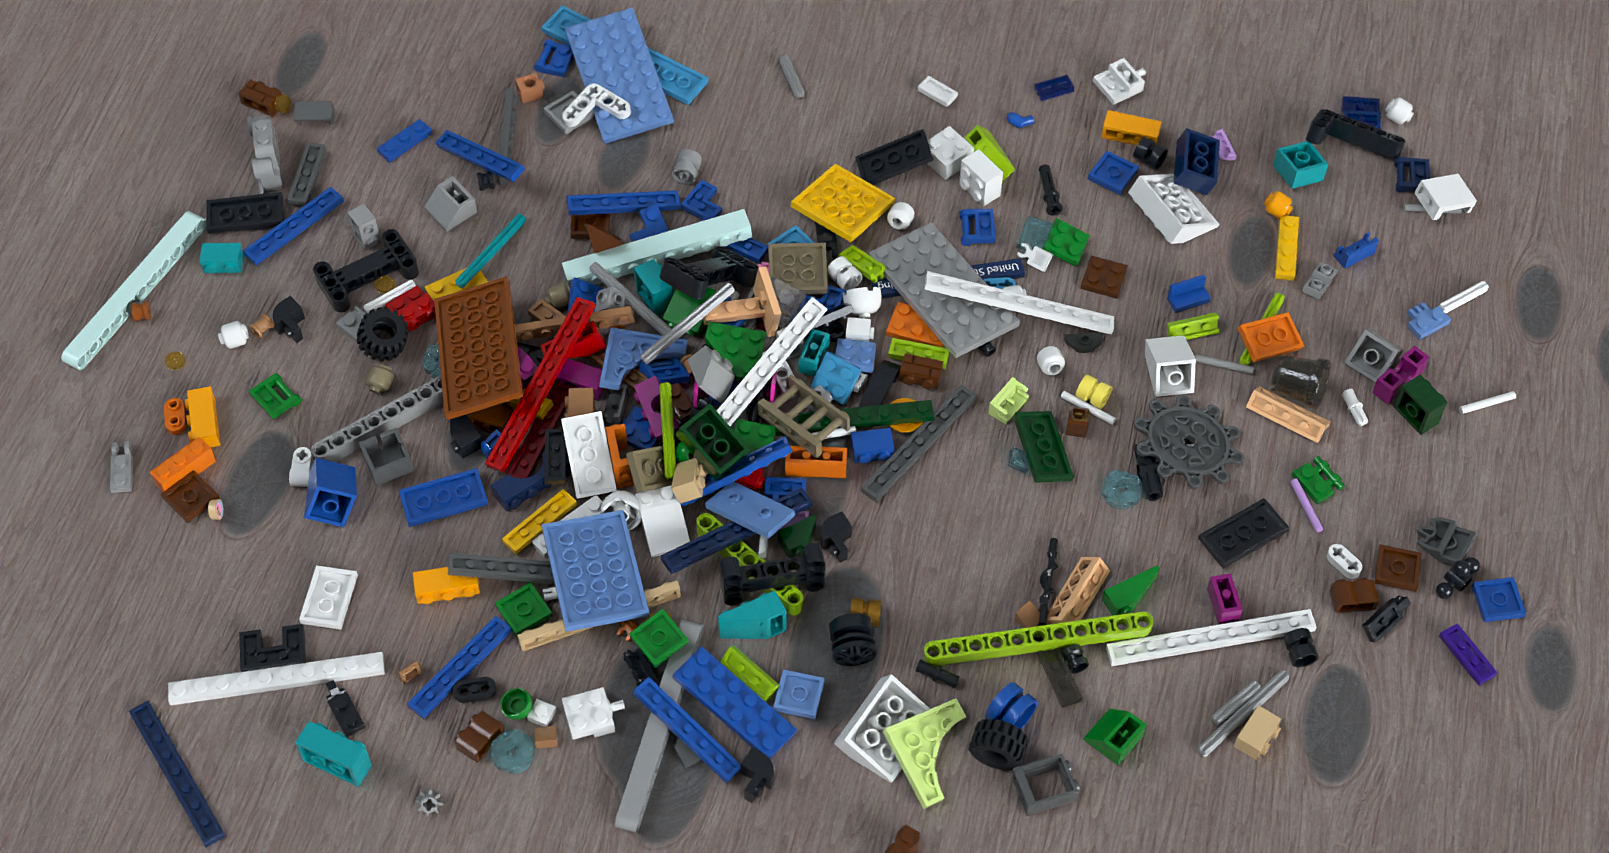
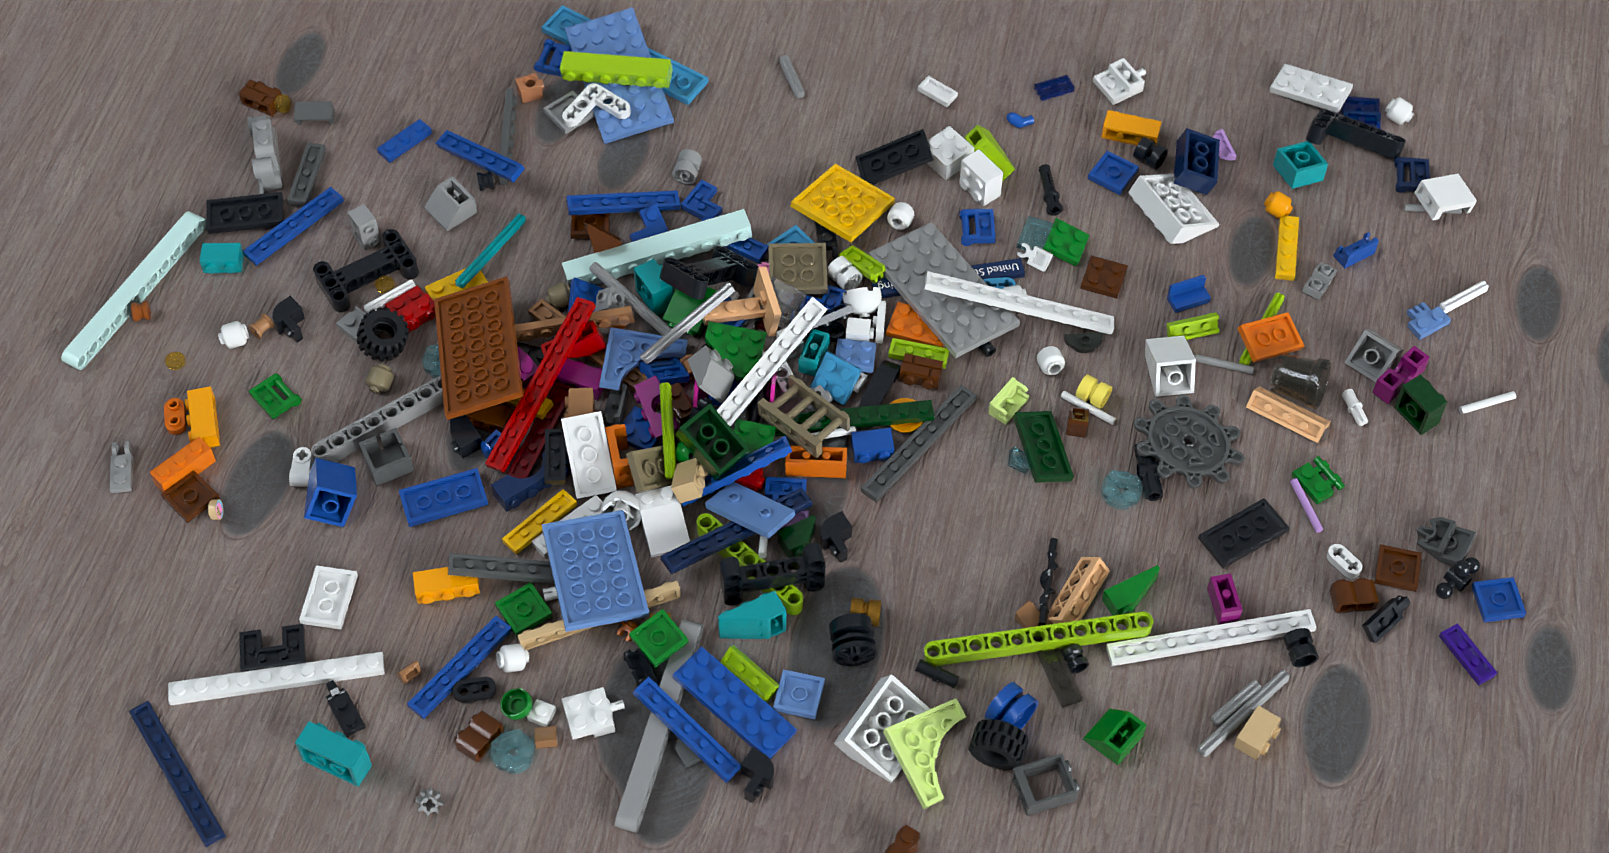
(512, 658): none -> white head
(616, 69): none -> lime brick
(879, 322): none -> white plate
(1311, 88): none -> white plate

